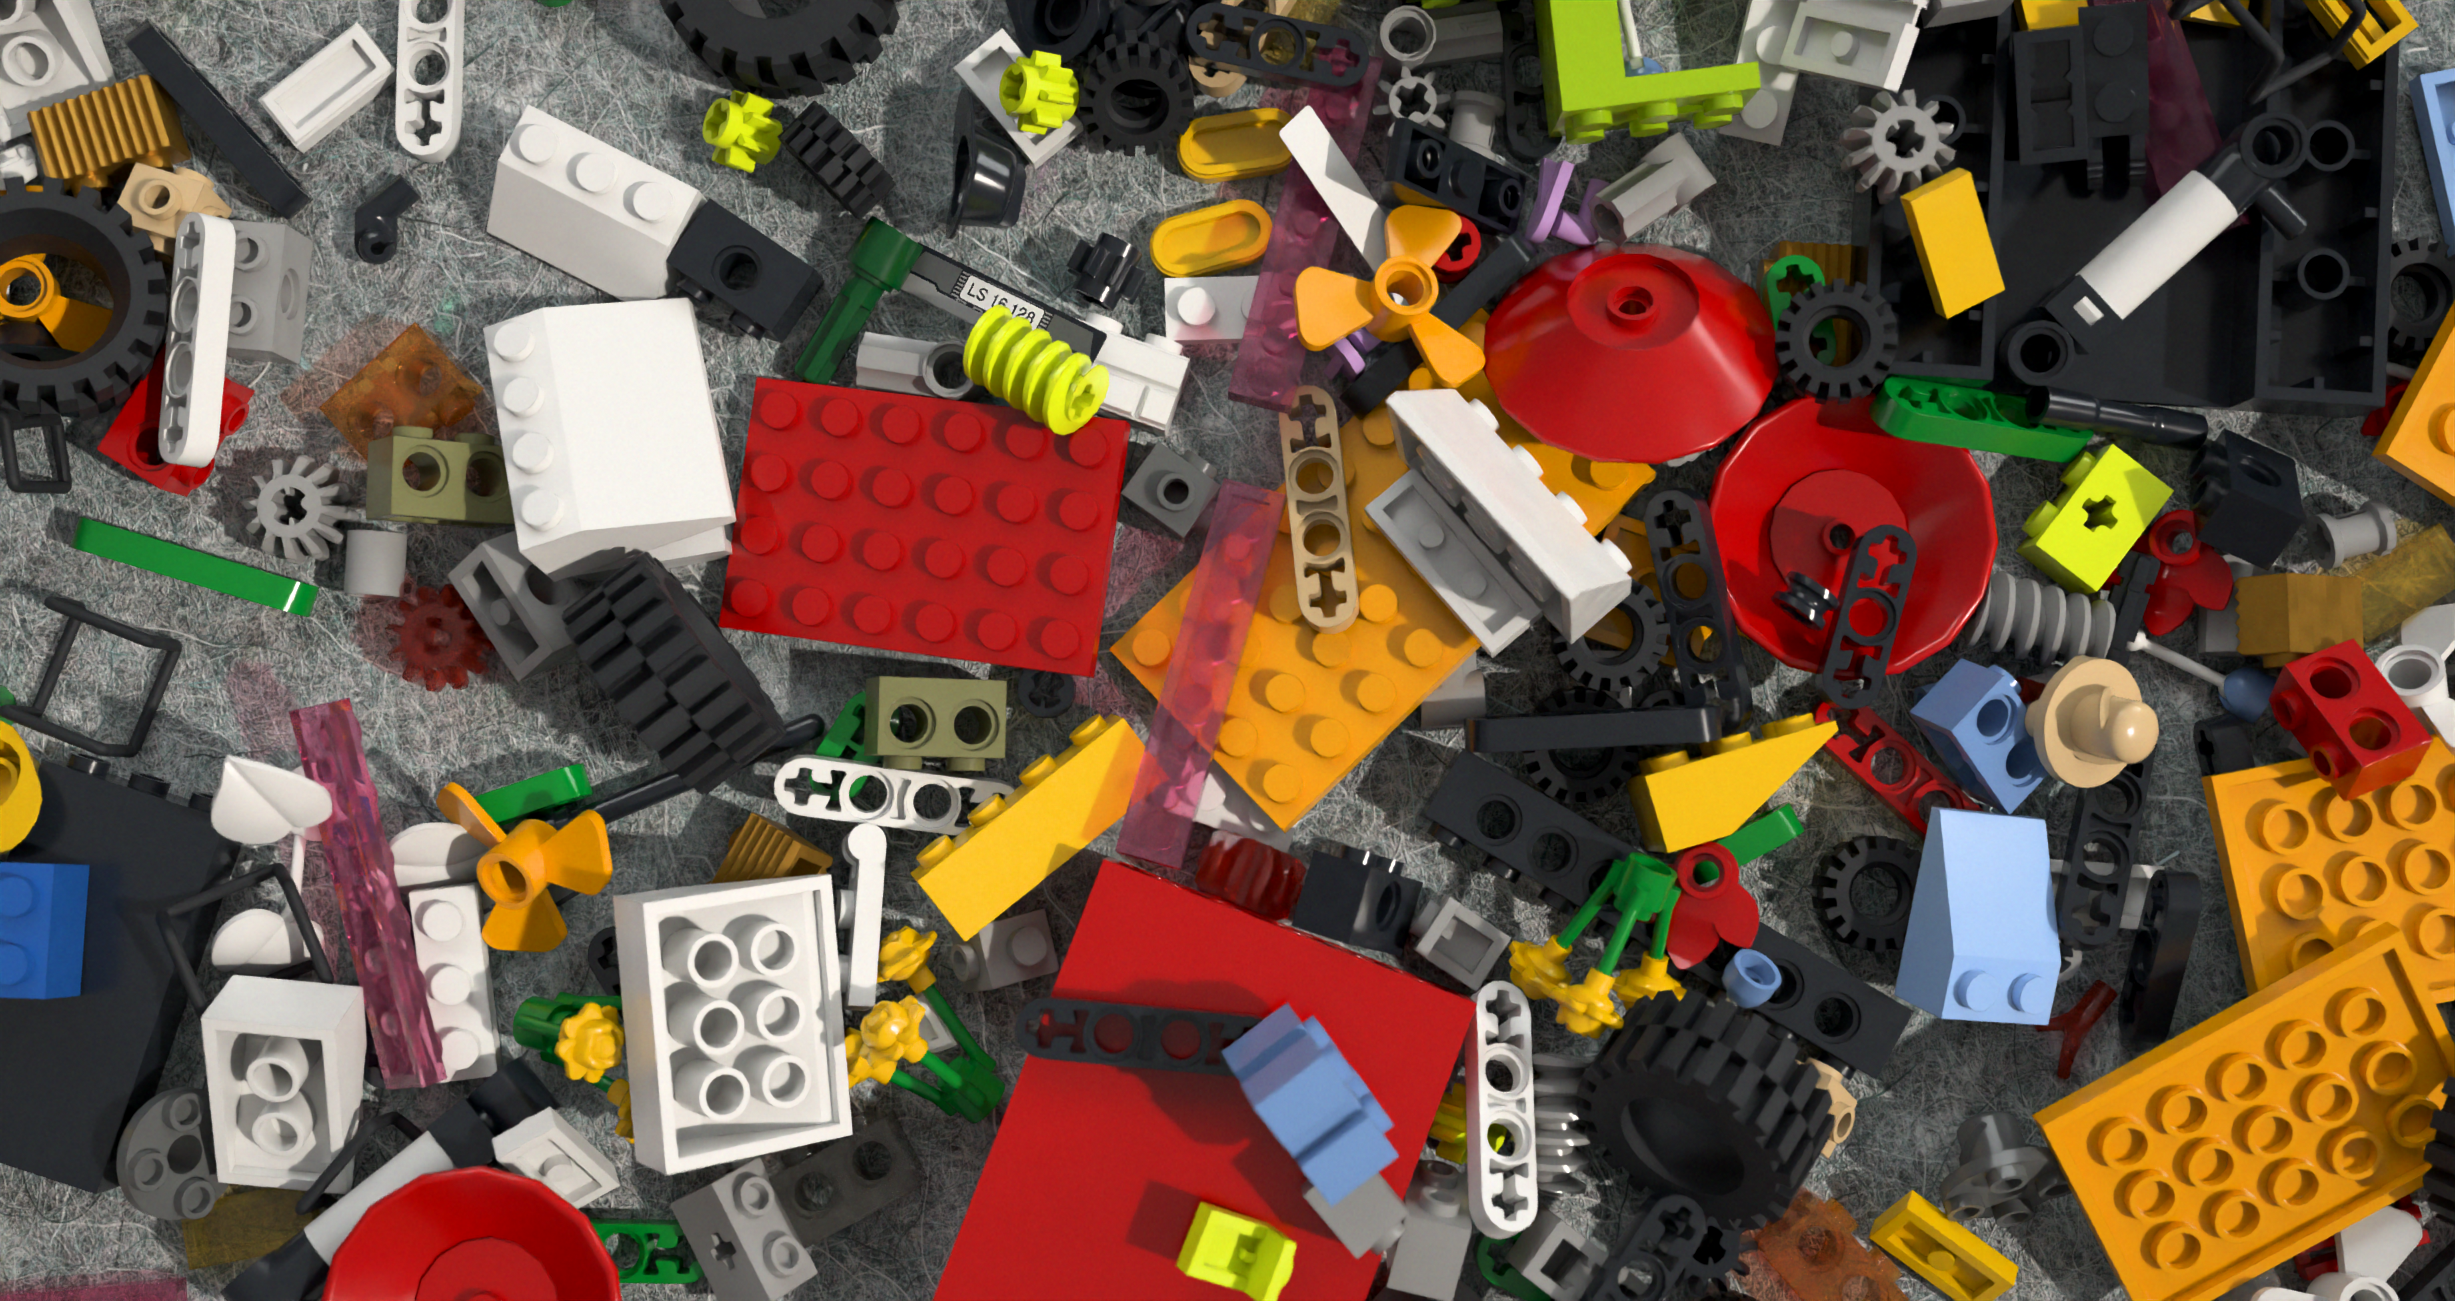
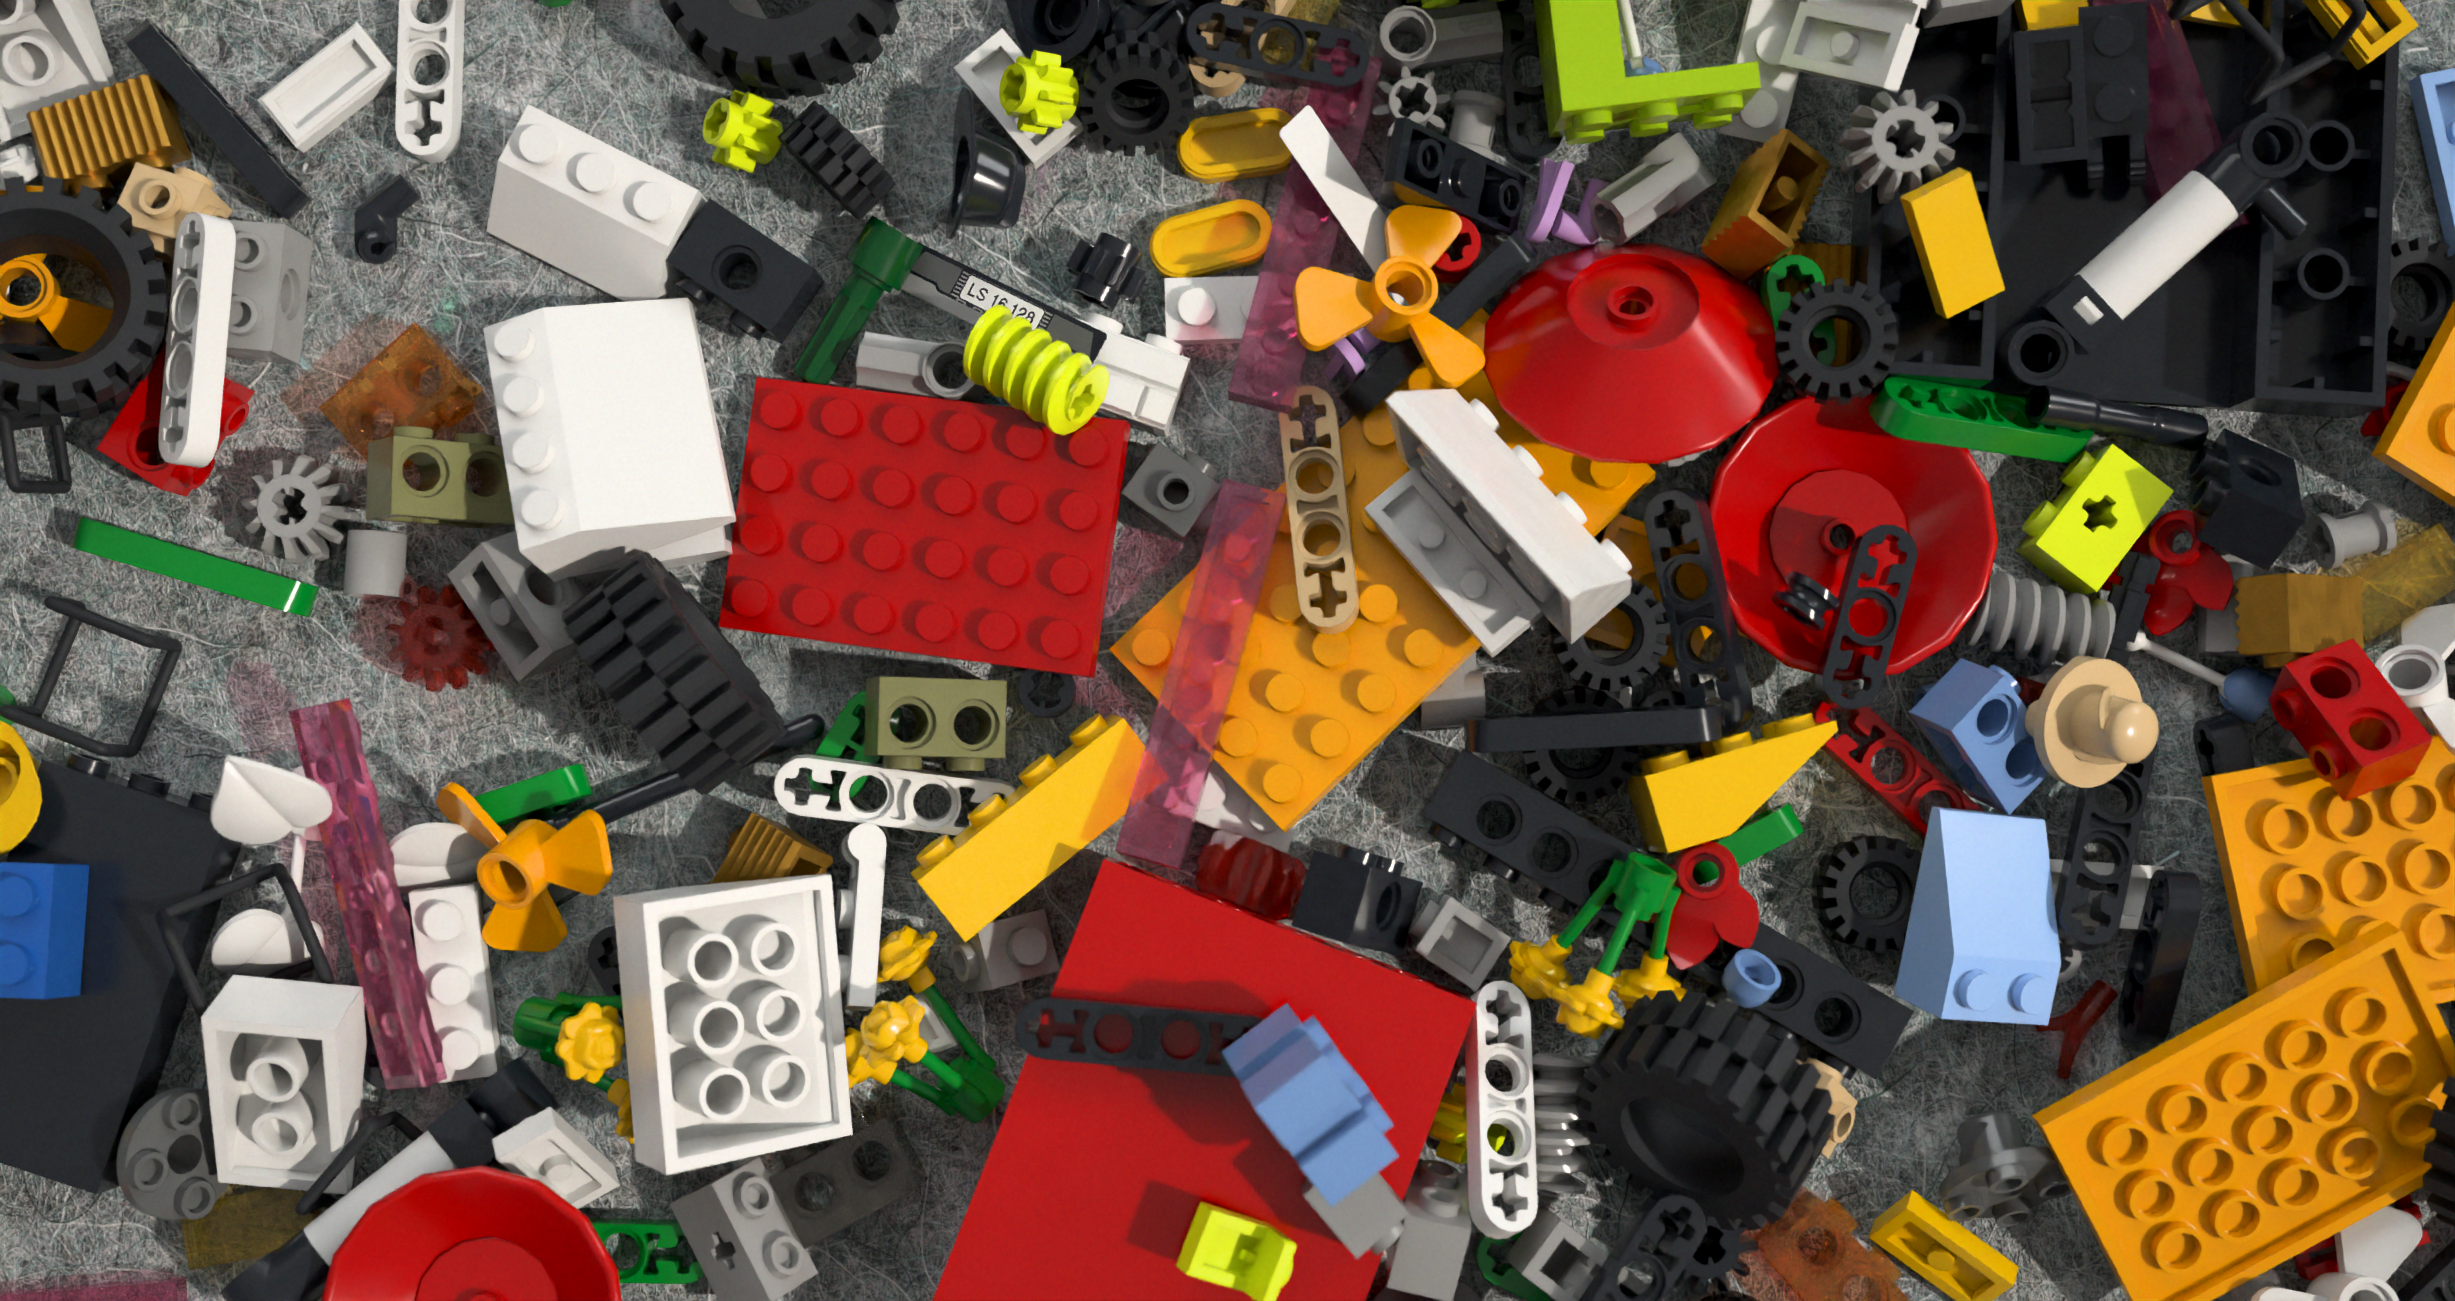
(1765, 206): none -> pearl gold brick

